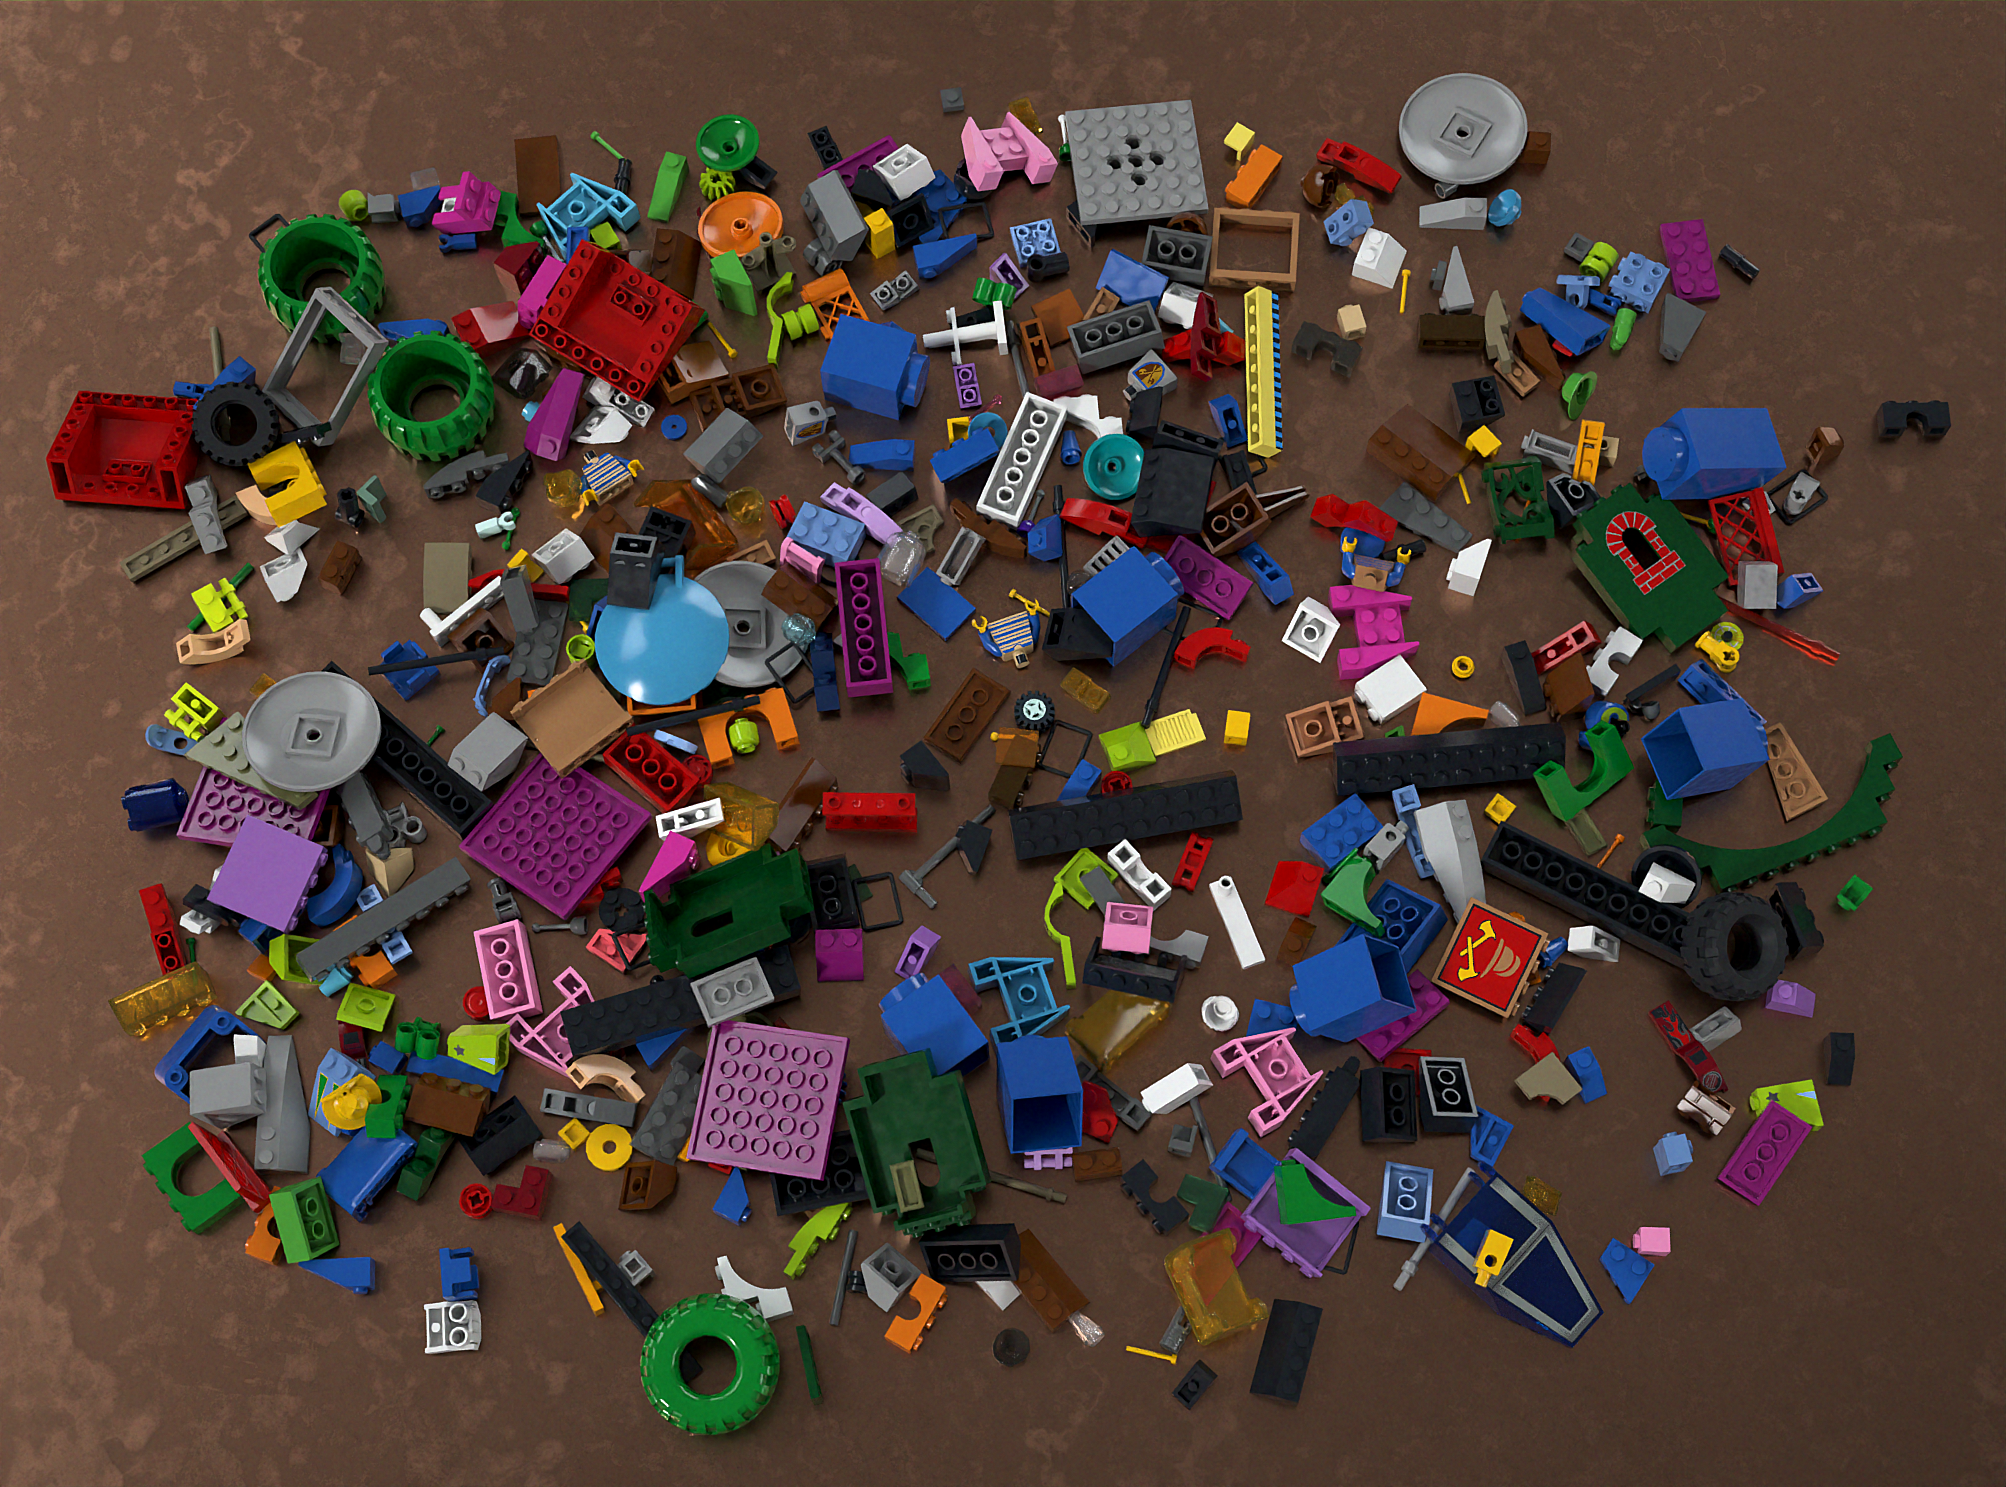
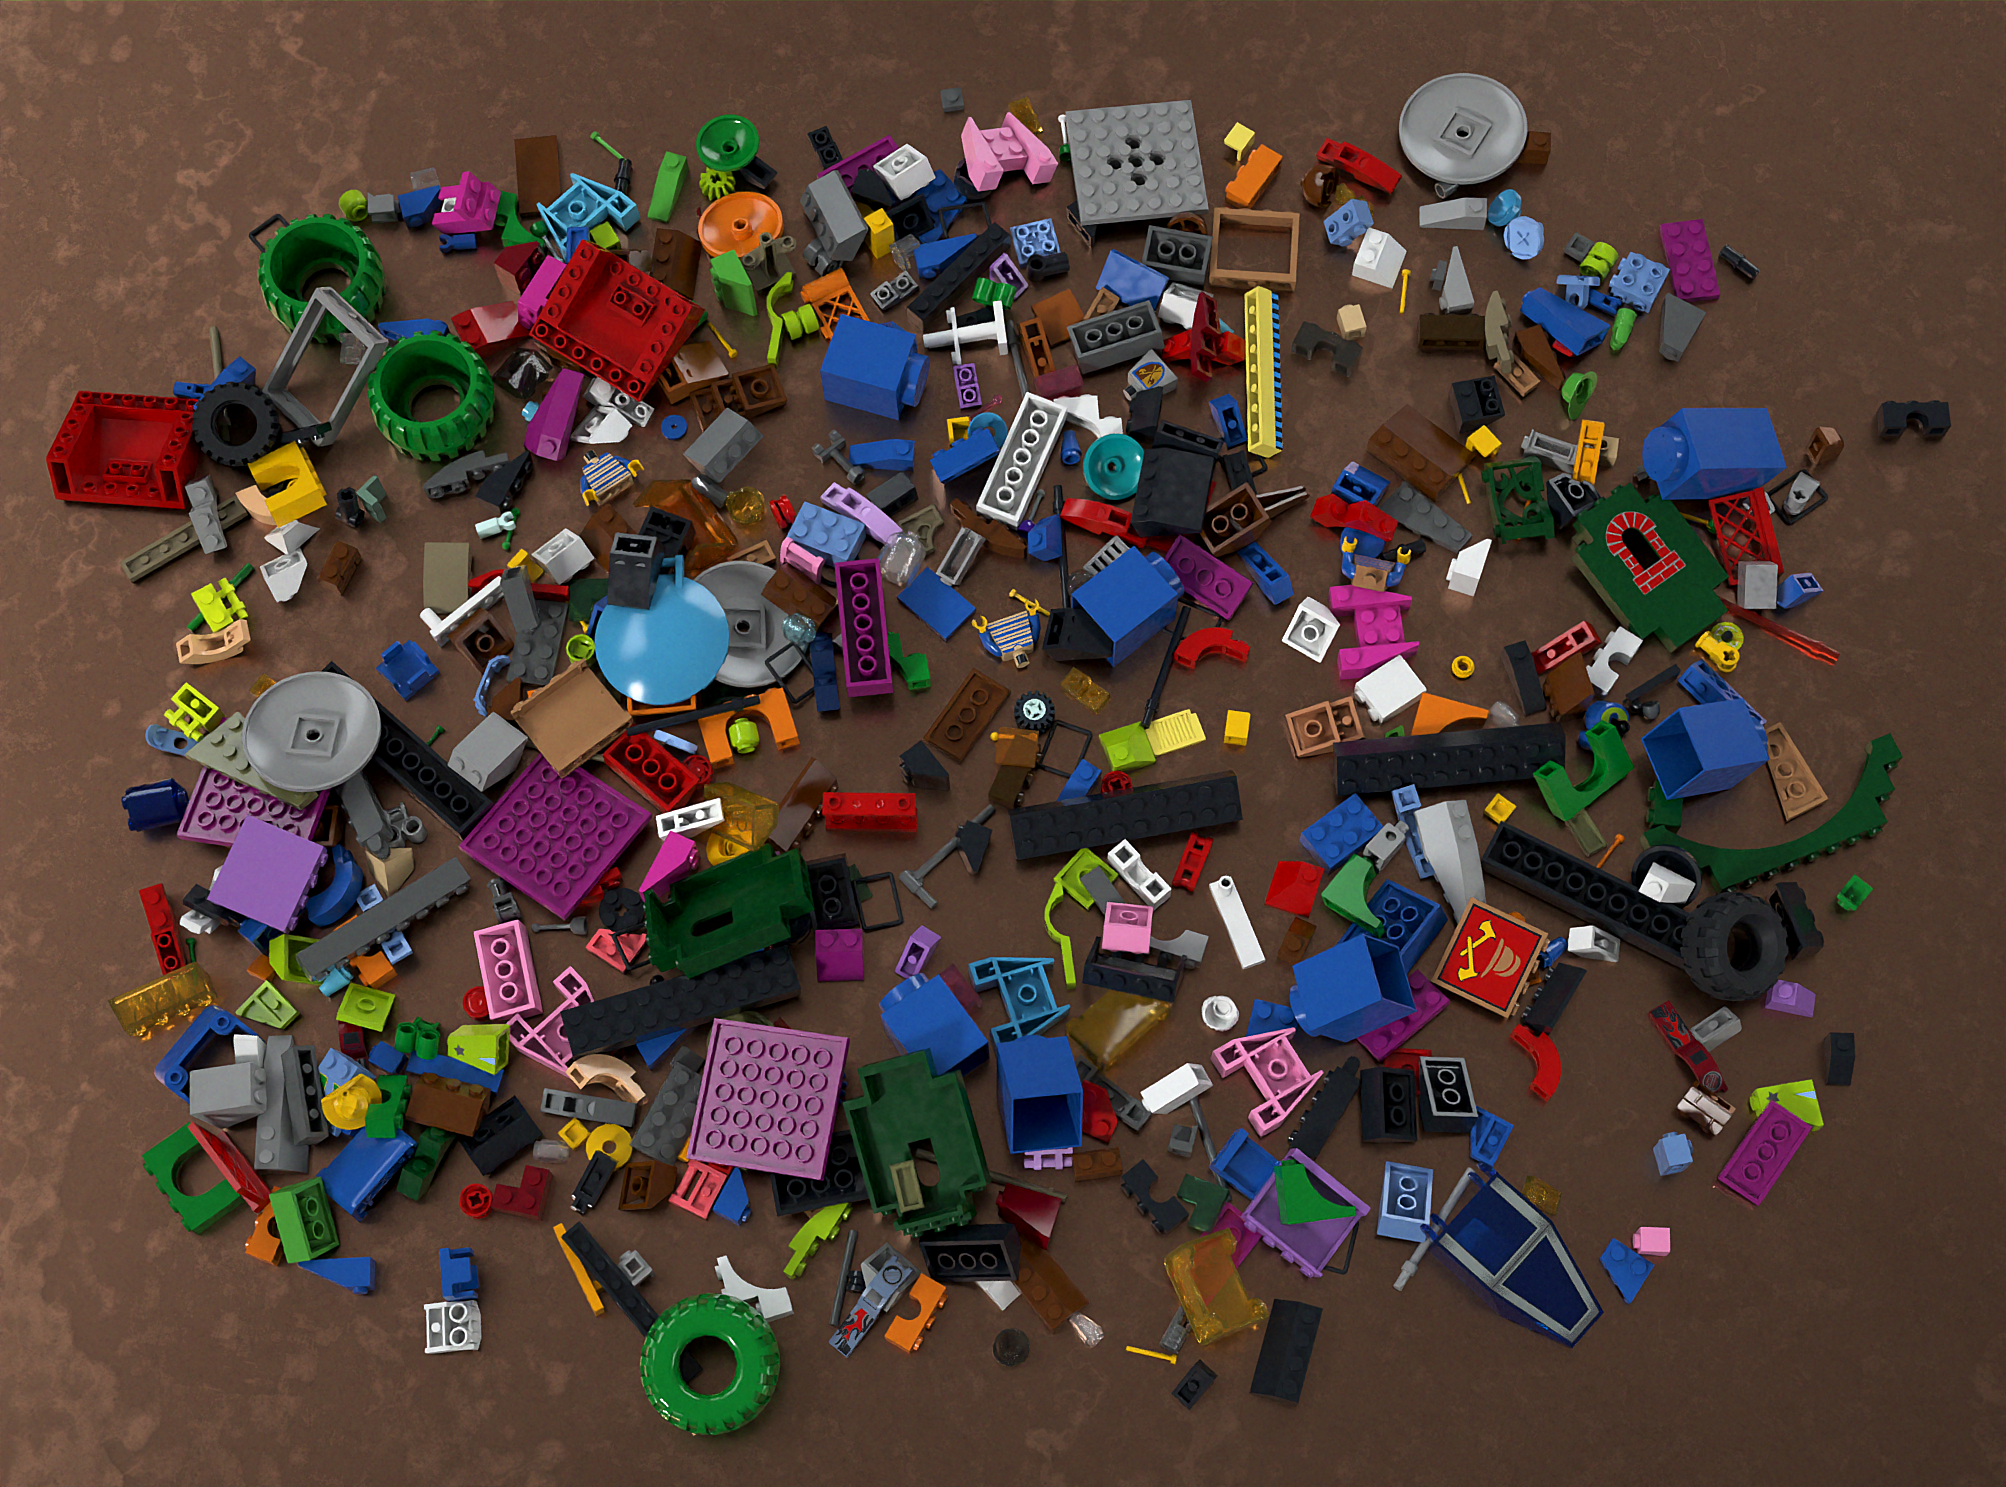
(304, 1095): none -> dark grey brick
(480, 654): black bar -> none
(563, 487): clear yellow cap -> none
(593, 1182): none -> black hinge
(705, 1191): none -> coral plate
(732, 992): light grey plate -> none
(807, 421): light grey torso -> none
(809, 1365): dark green tile -> none
(869, 1306): none -> piece
(903, 249): none -> clear panel
(958, 277): none -> black brick
(1030, 1212): none -> dark red slope
(1328, 878): green piece -> none
(1359, 484): none -> blue slope
(1497, 1247): yellow torso -> none
(1524, 237): none -> light blue tile
(1549, 1079): dark tan tile -> none
(1587, 1073): blue slope -> none

